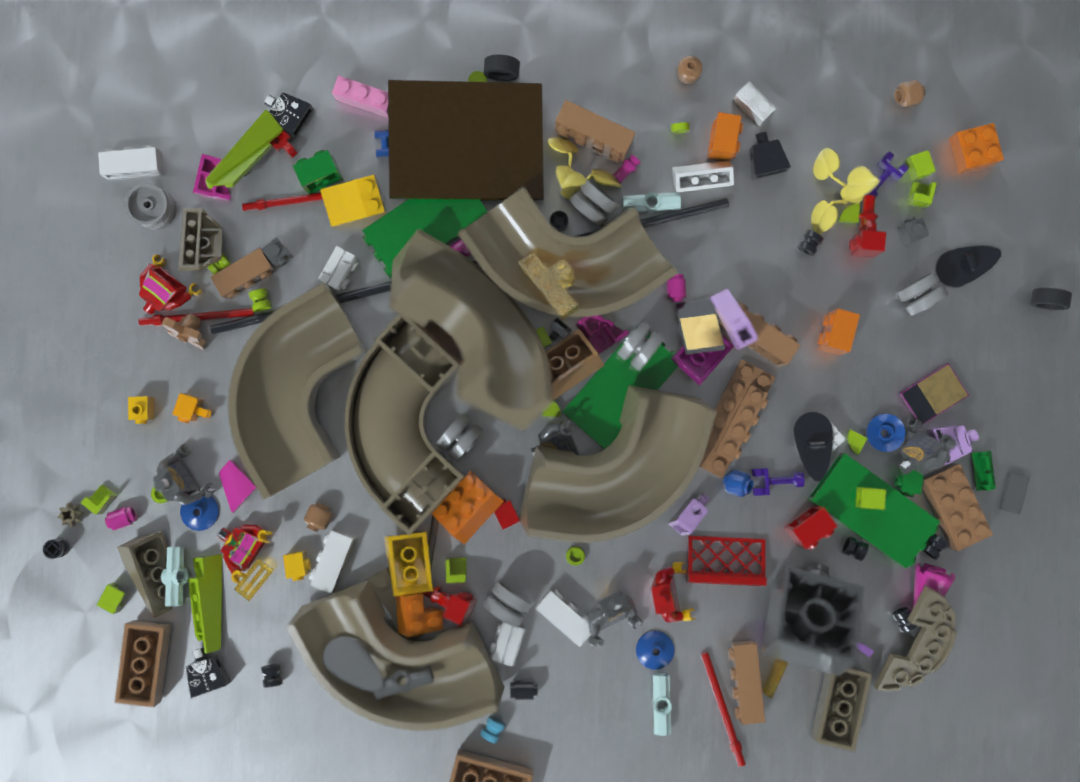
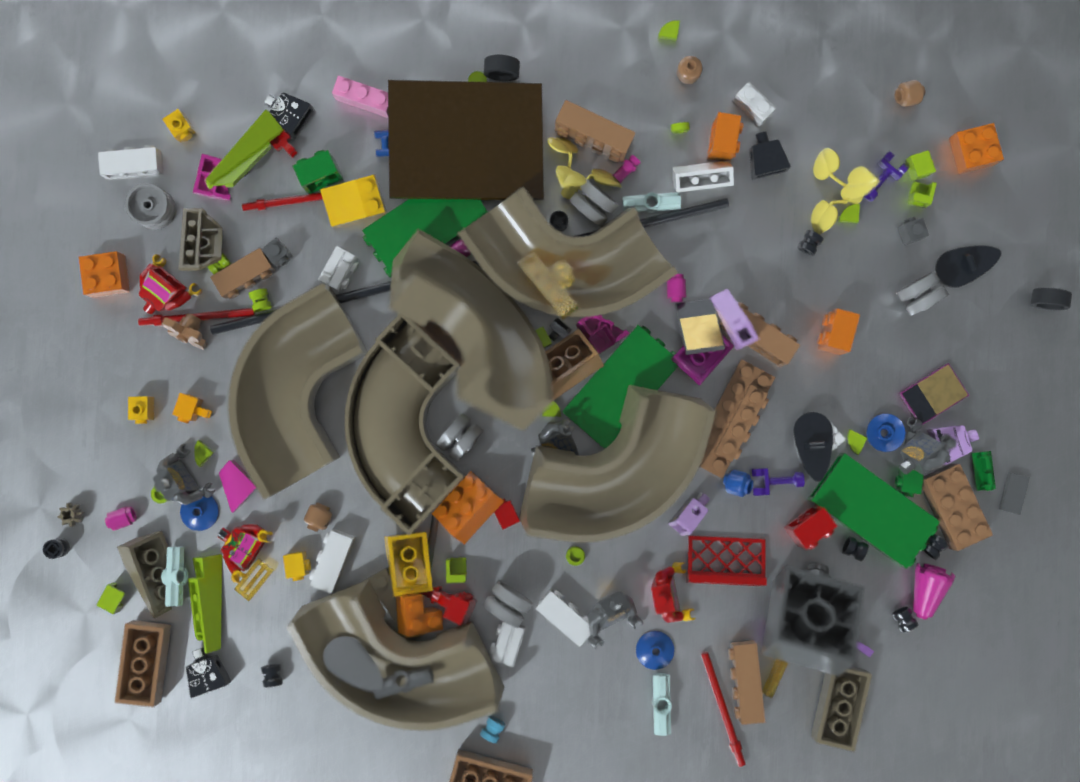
(99, 500): lime panel -> none
(104, 274): none -> orange brick
(179, 126): none -> yellow brick
(202, 453): none -> lime tile
(523, 689): black brick -> none
(640, 345): light grey wheel -> none
(669, 31): none -> lime tile
(868, 240): red brick -> none
(870, 498): lime panel -> none
(929, 648): dark tan plate -> none

